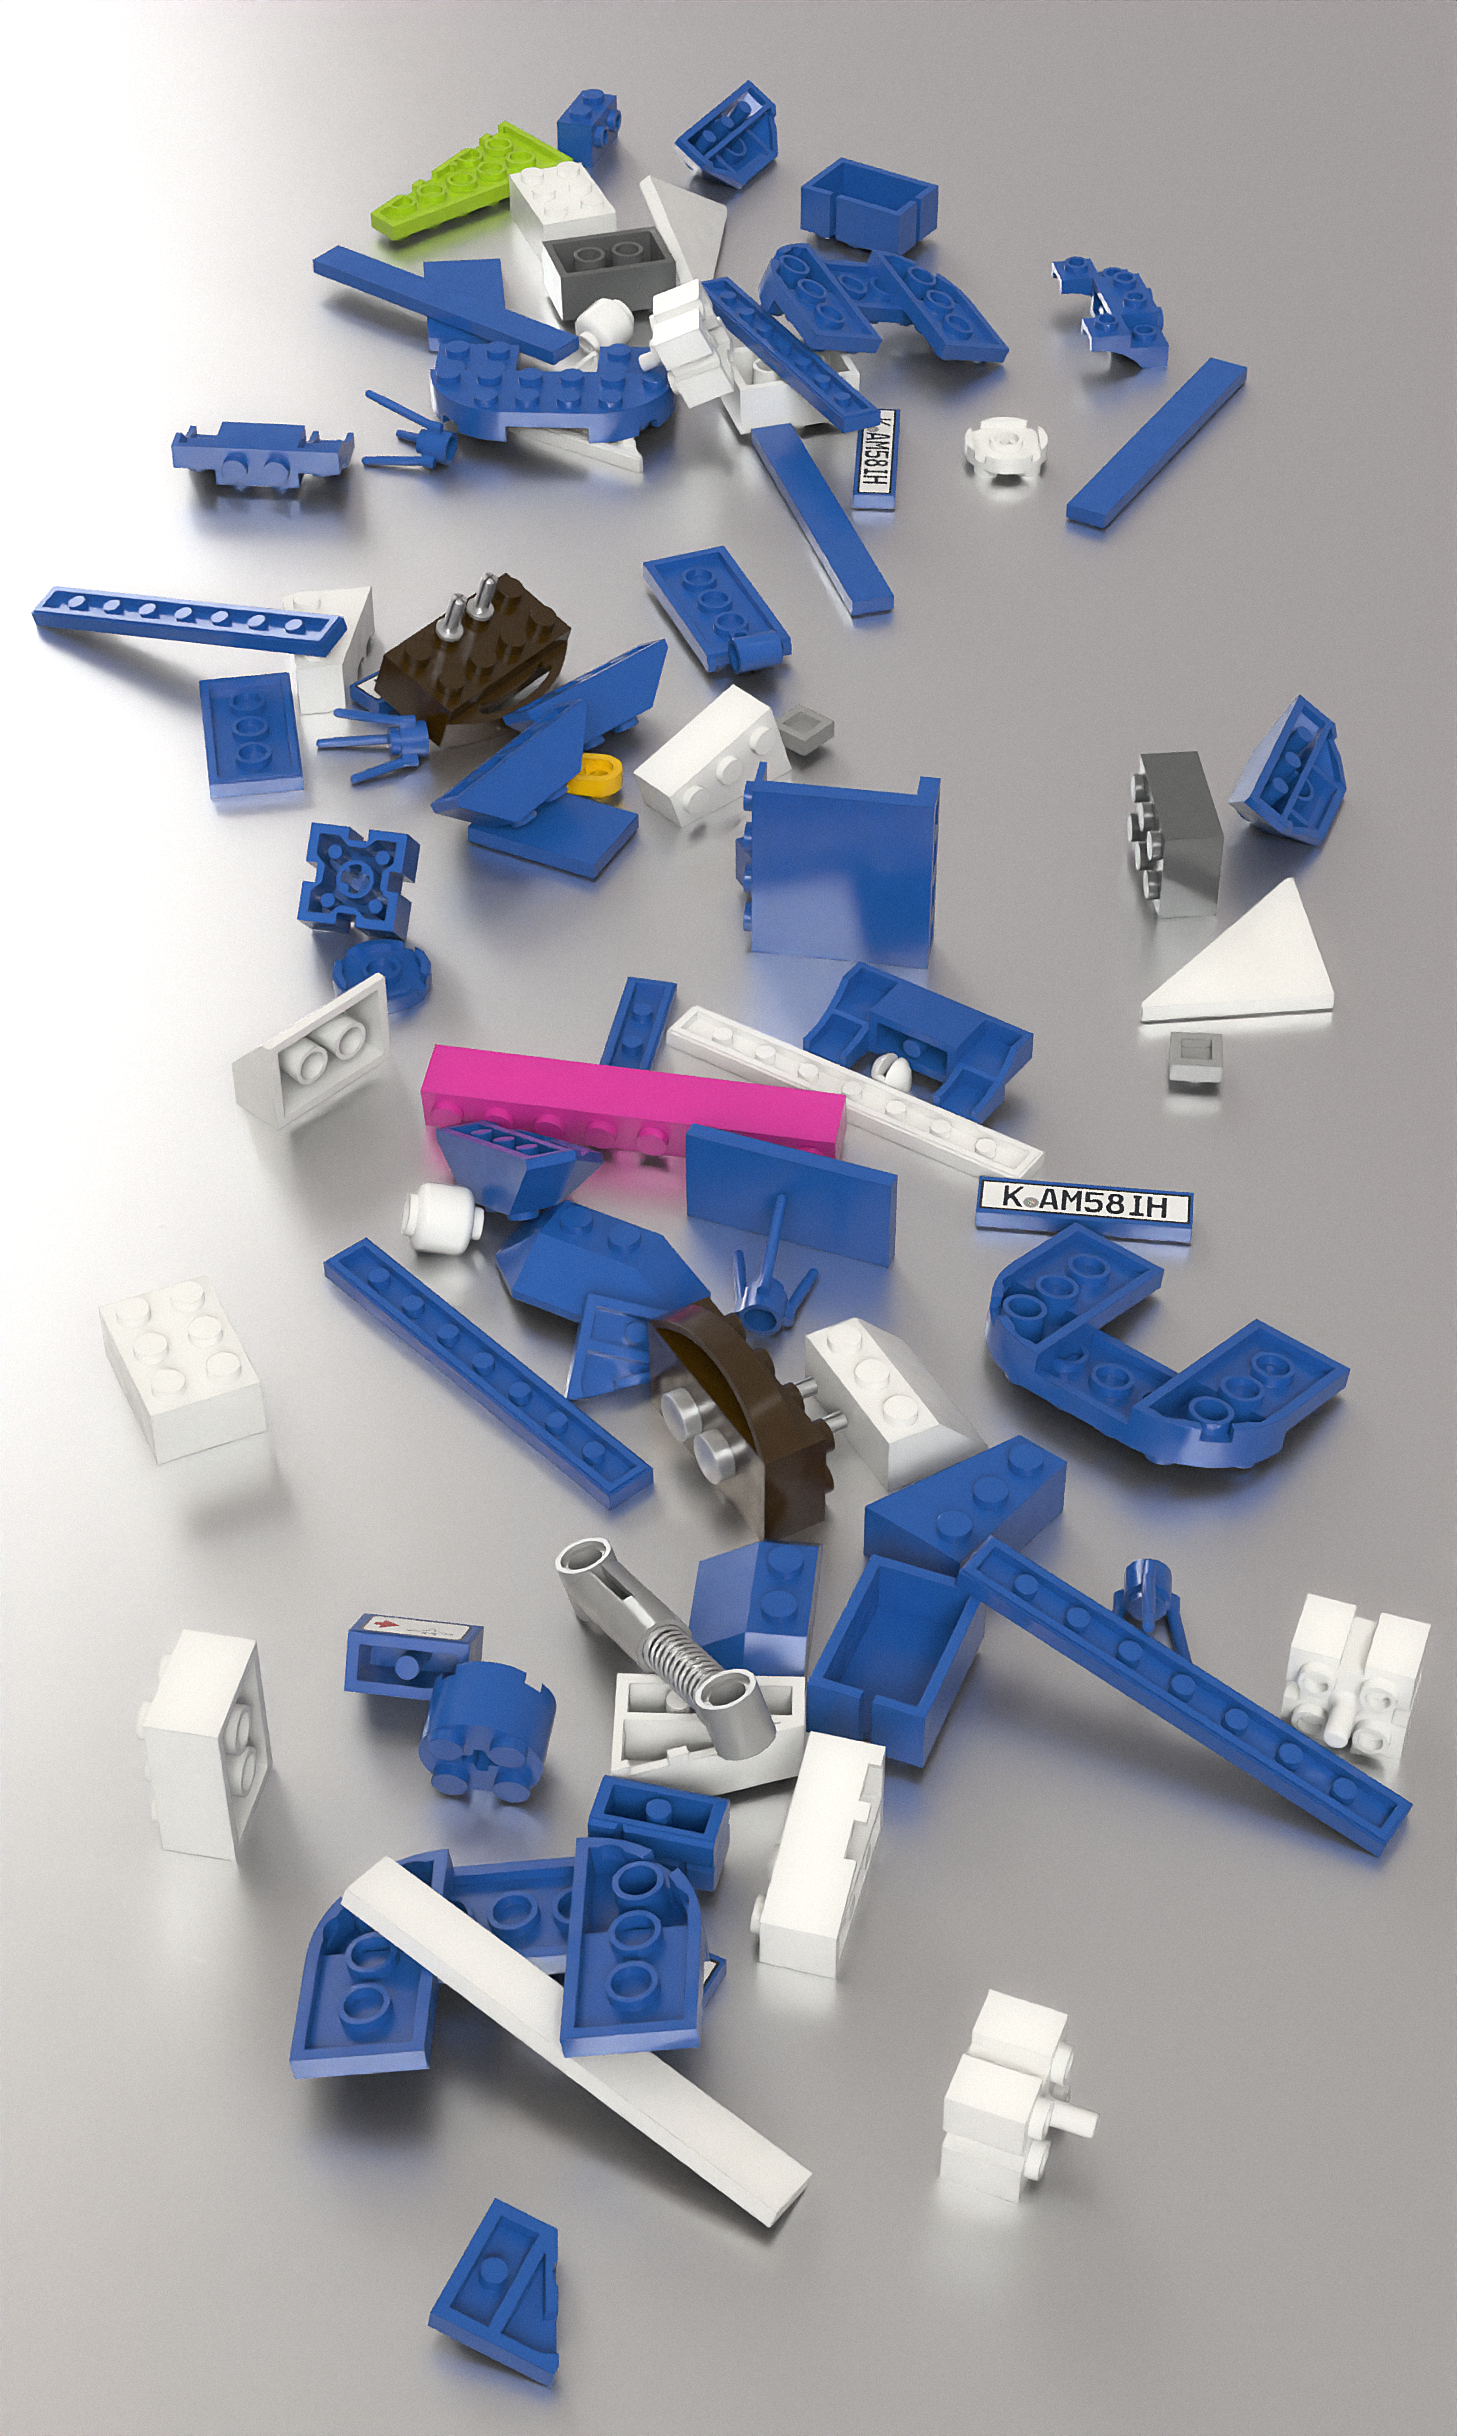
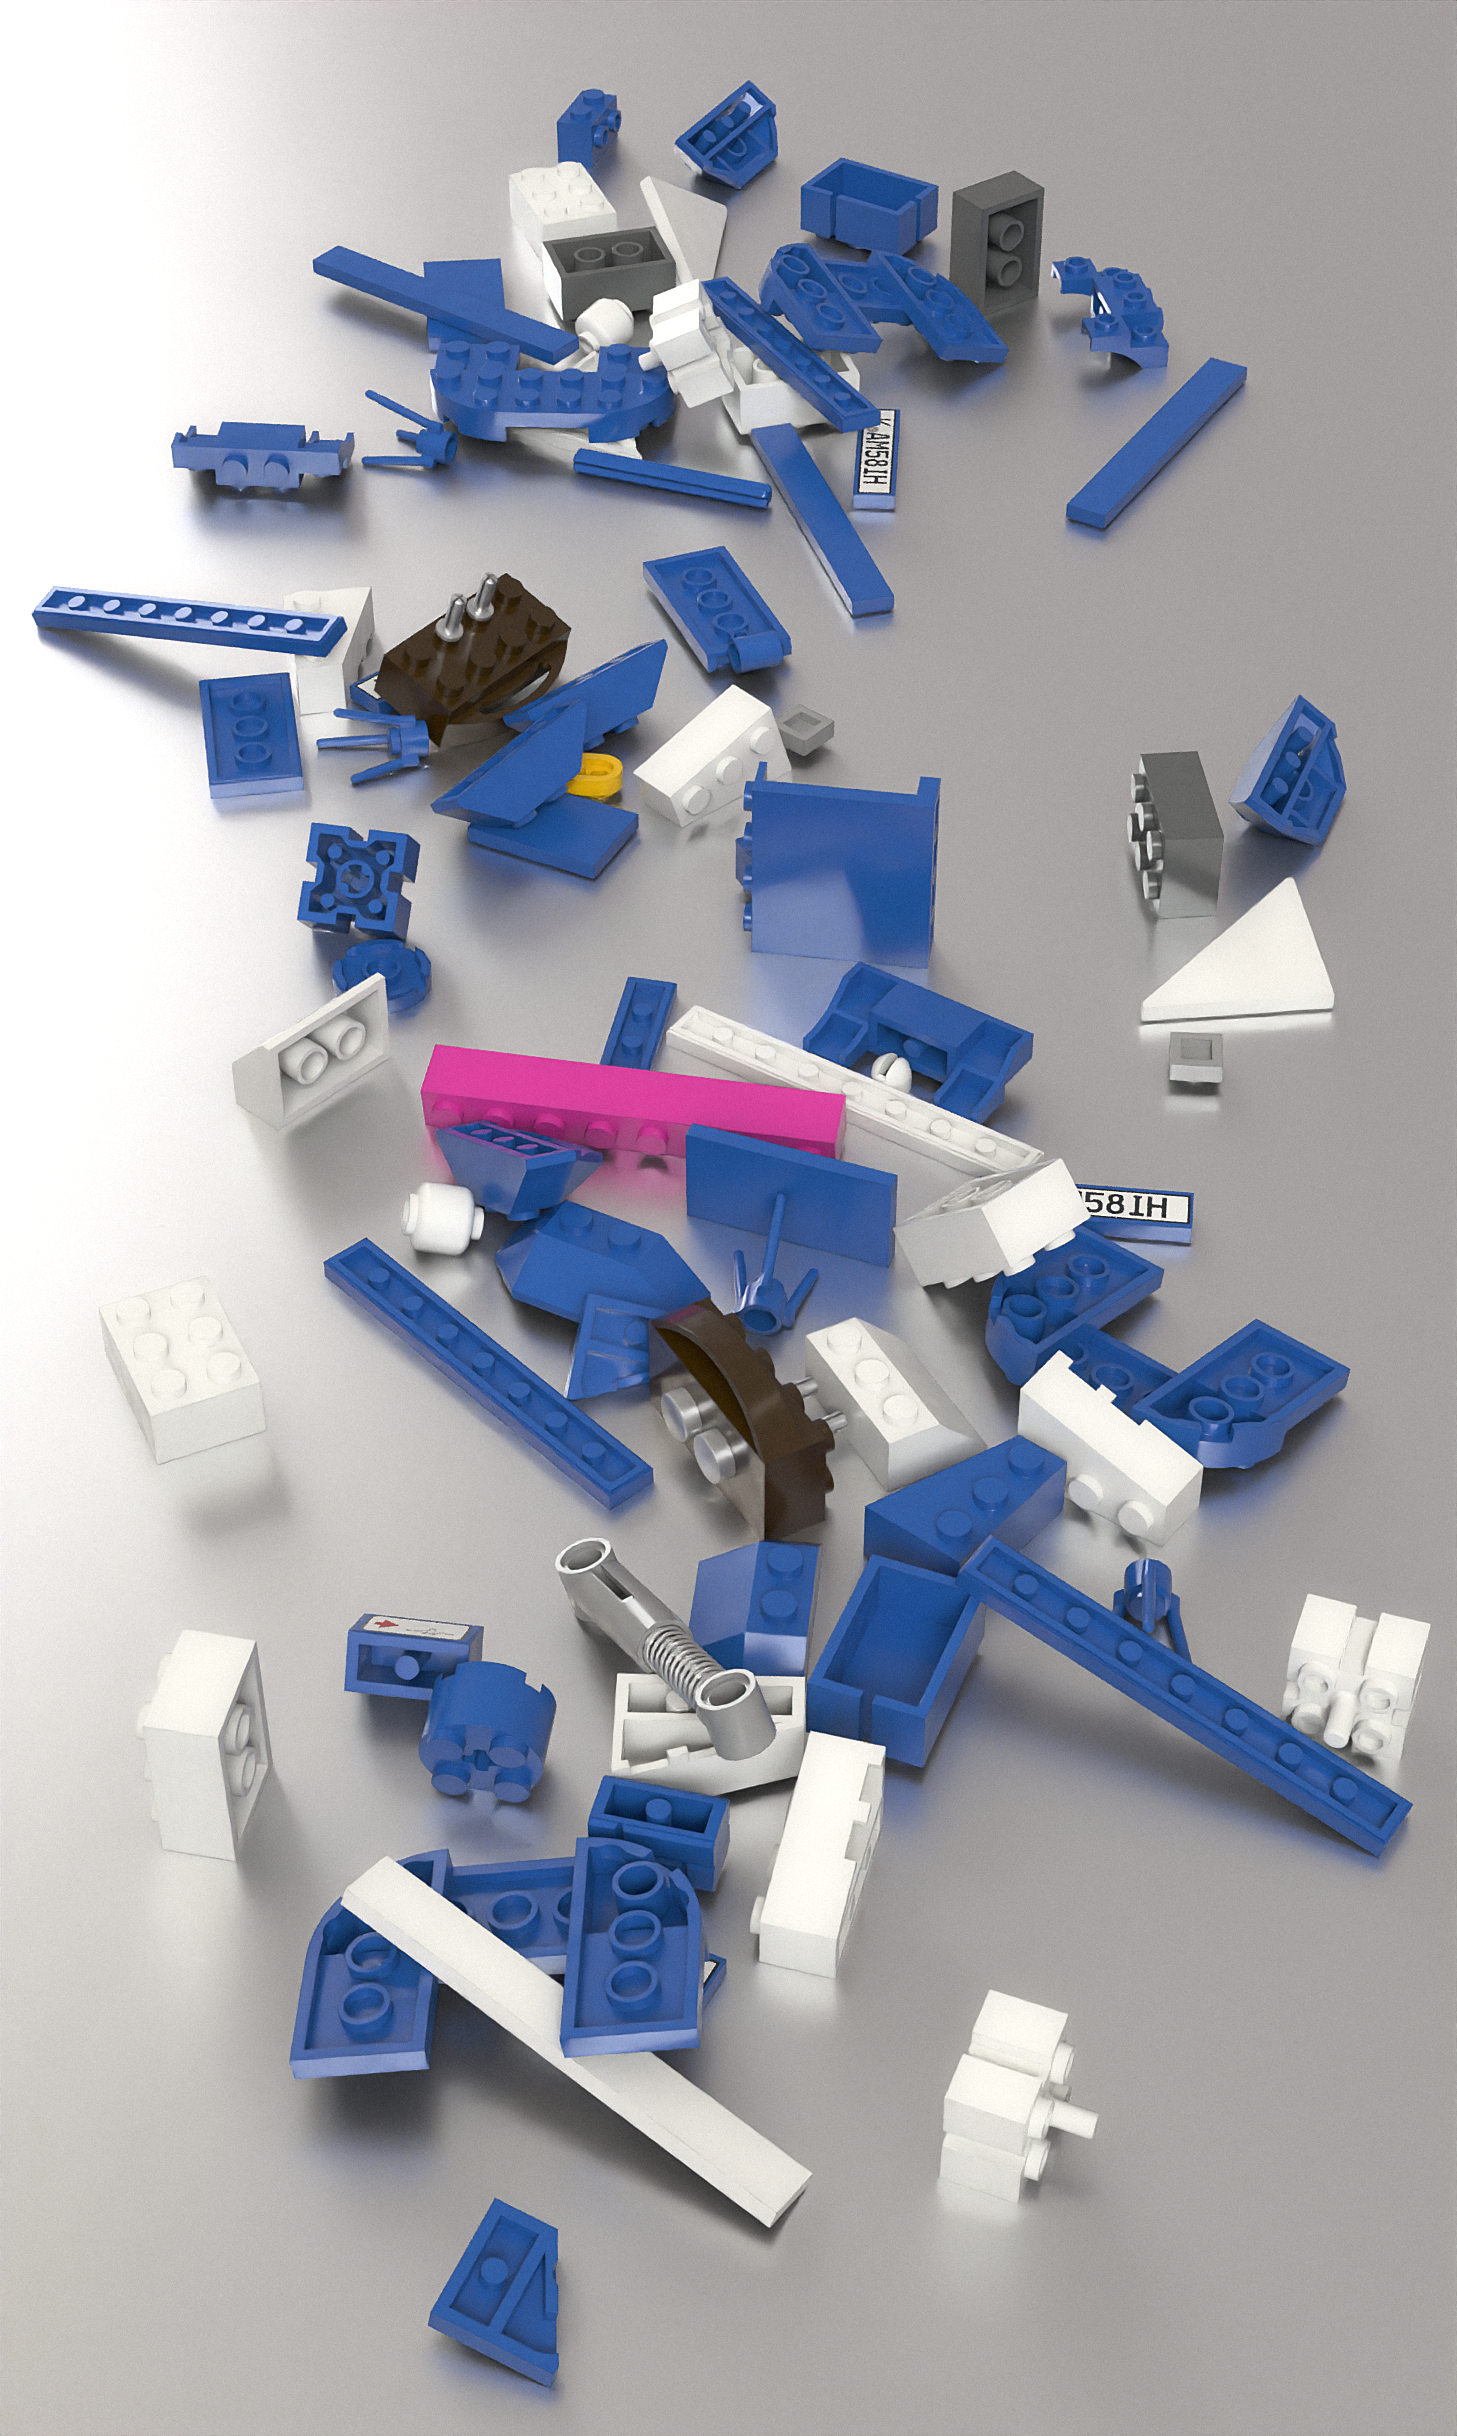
(465, 182): lime wing -> none
(672, 478): none -> blue axle
(993, 1224): none -> white brick
(997, 241): none -> dark grey brick
(1005, 447): white plate -> none
(1112, 1462): none -> white wedge

